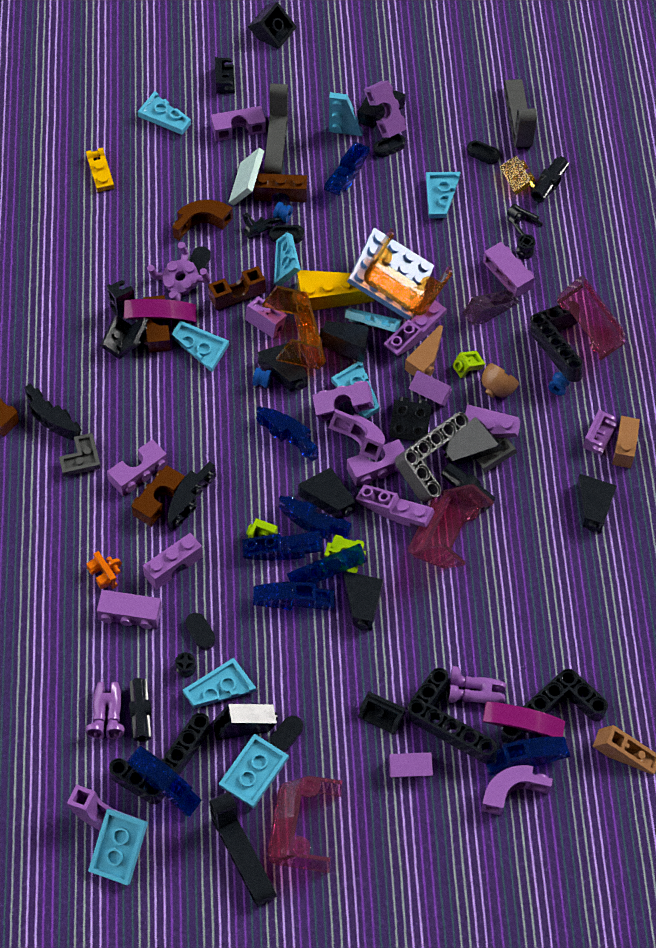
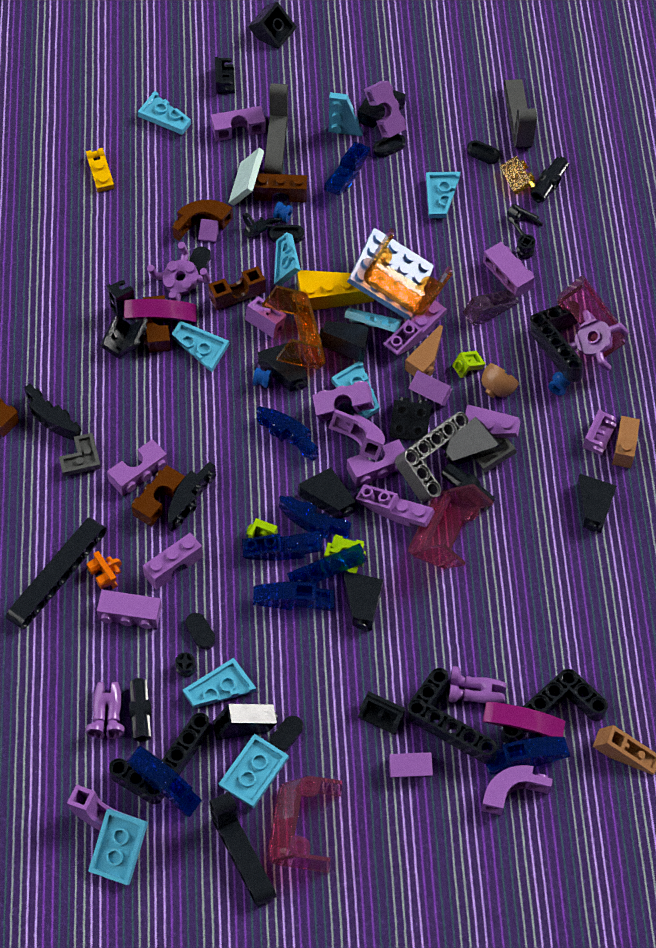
(56, 573): none -> black beam
(208, 230): none -> medium lavender slope
(602, 343): none -> medium lavender plate

